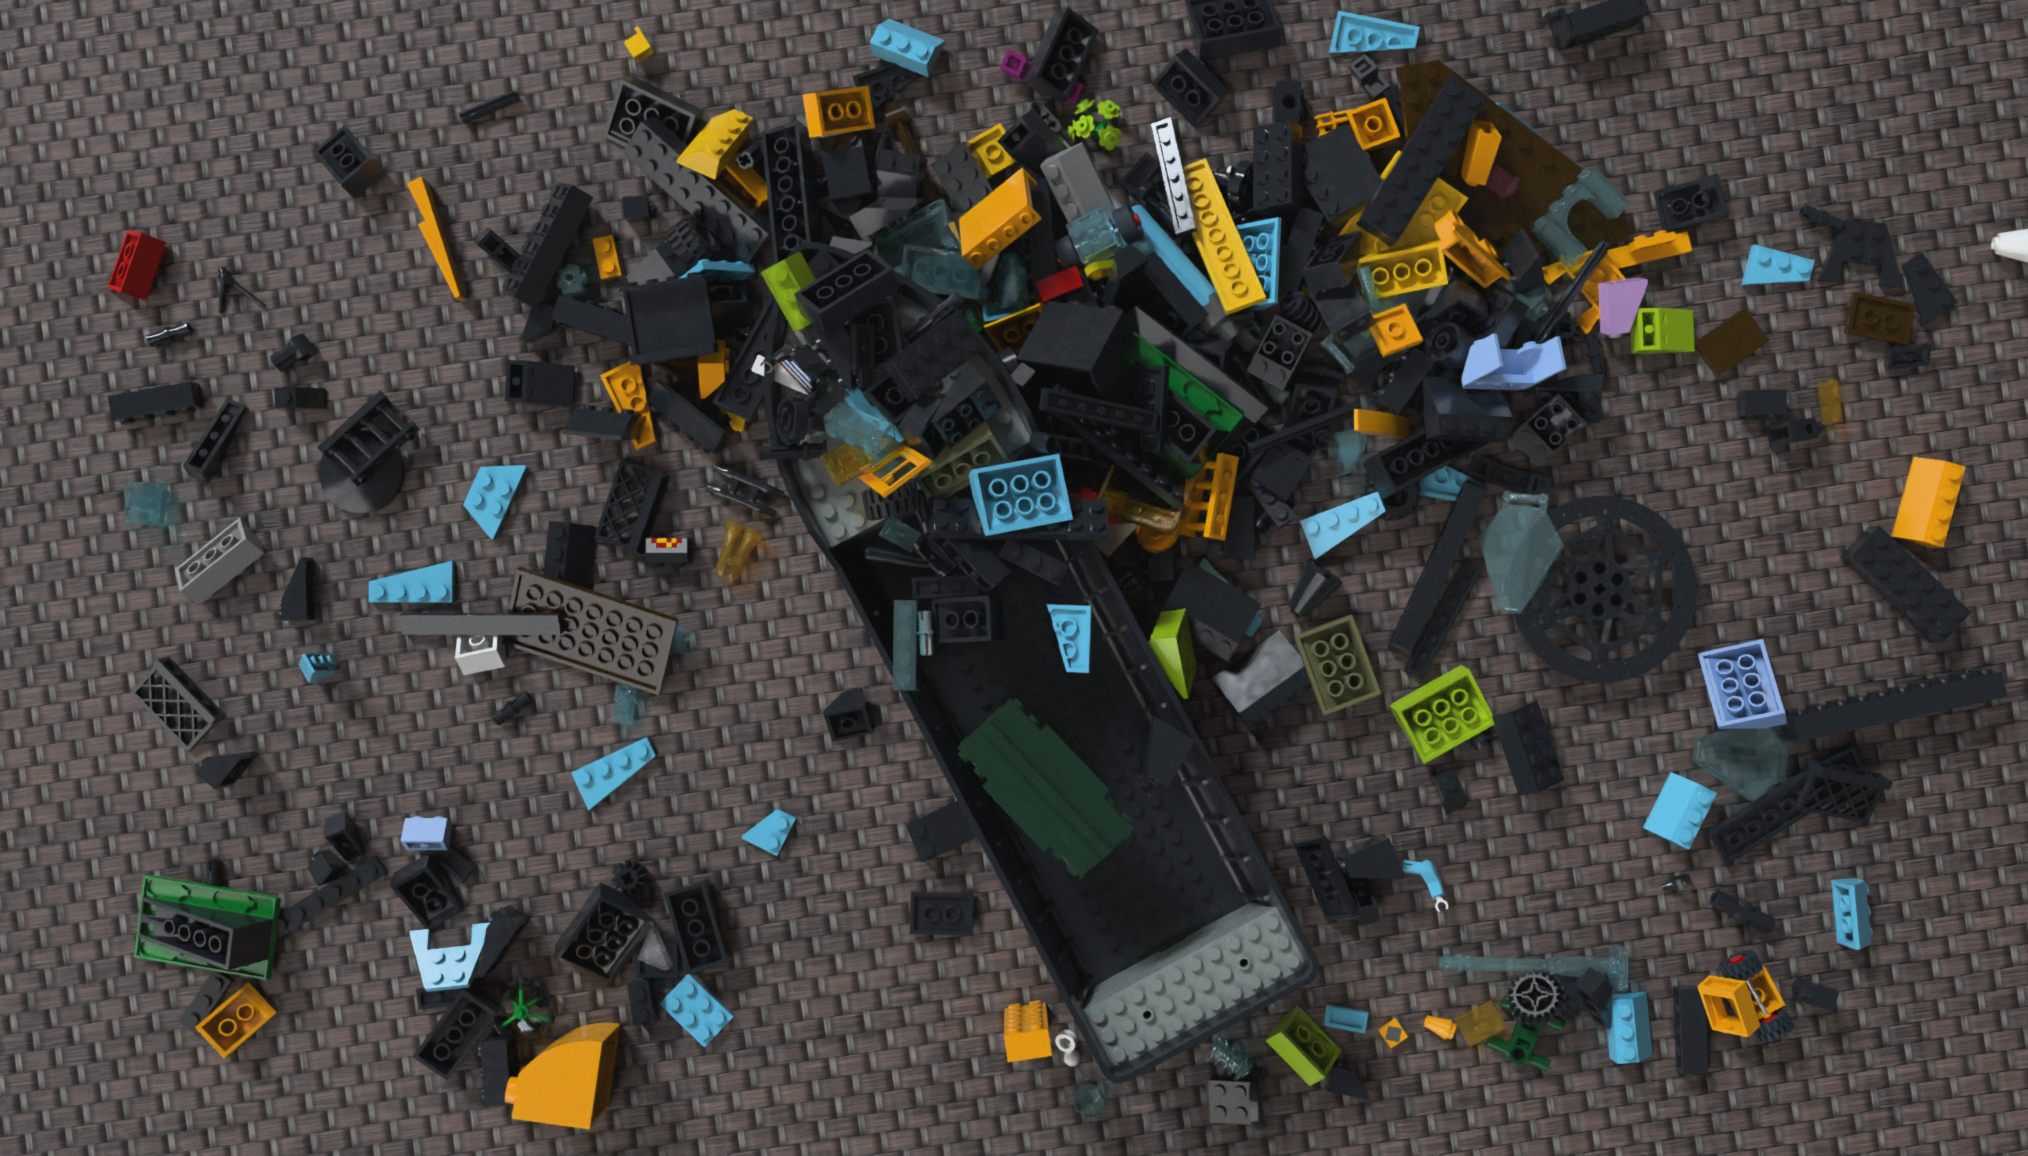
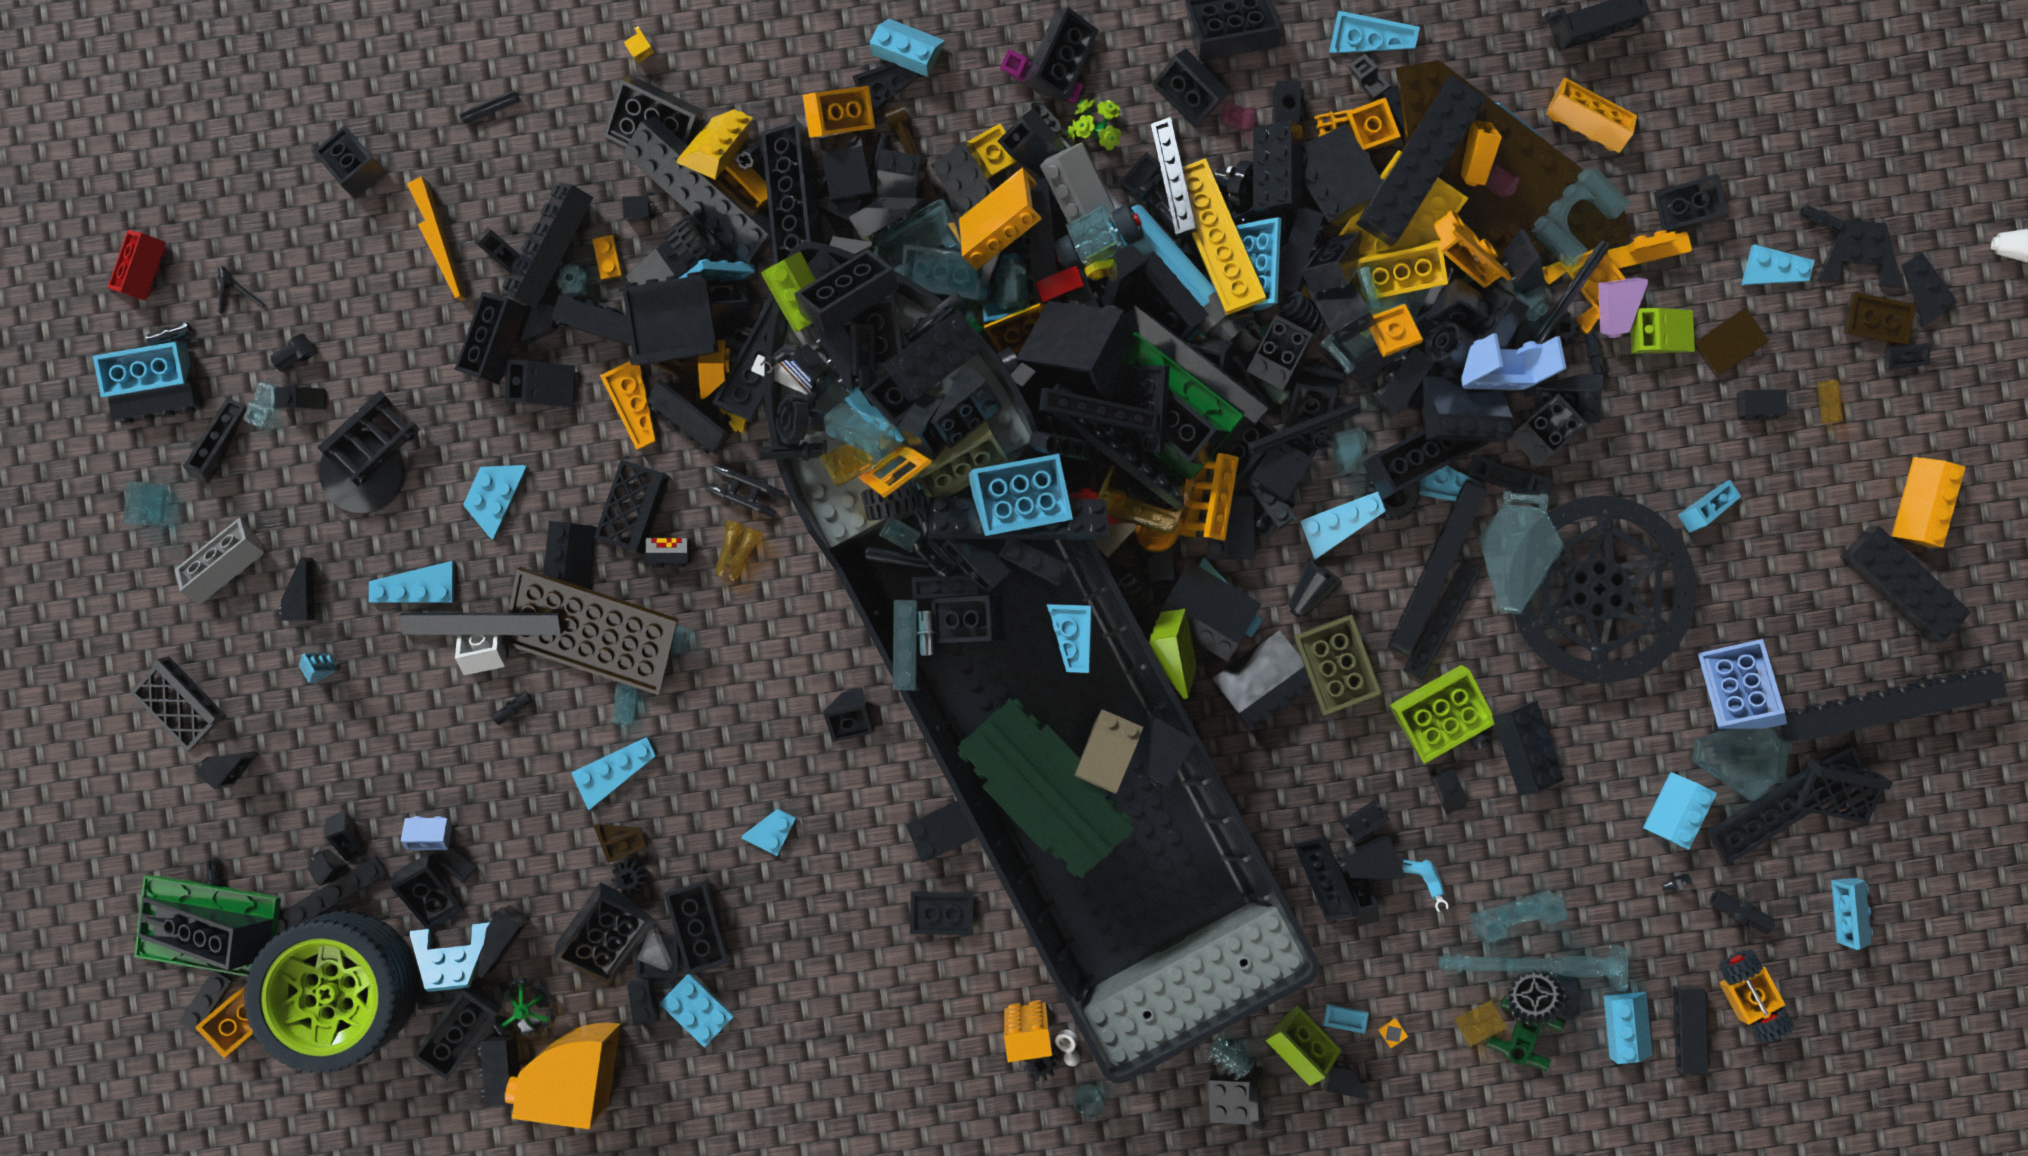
(142, 368): none -> medium azure slope
(262, 406): none -> clear light blue slope
(282, 1015): none -> wheel
(490, 337): none -> black brick
(604, 423): black slope -> none
(620, 840): none -> dark brown wing
(1033, 1067): none -> black gear
(1108, 751): none -> dark tan slope
(1237, 117): none -> clear pink bracket
(1364, 820): none -> black hinge
(1381, 424): light orange slope -> none
(1442, 1027): light orange cone -> none
(1491, 923): none -> clear light blue arch
(1592, 115): none -> light orange slope
(1596, 996): black slope -> none
(1709, 506): none -> medium azure slope
(1711, 992): light orange window -> none
(1798, 431): black torso -> none
(1815, 993): black brick -> none

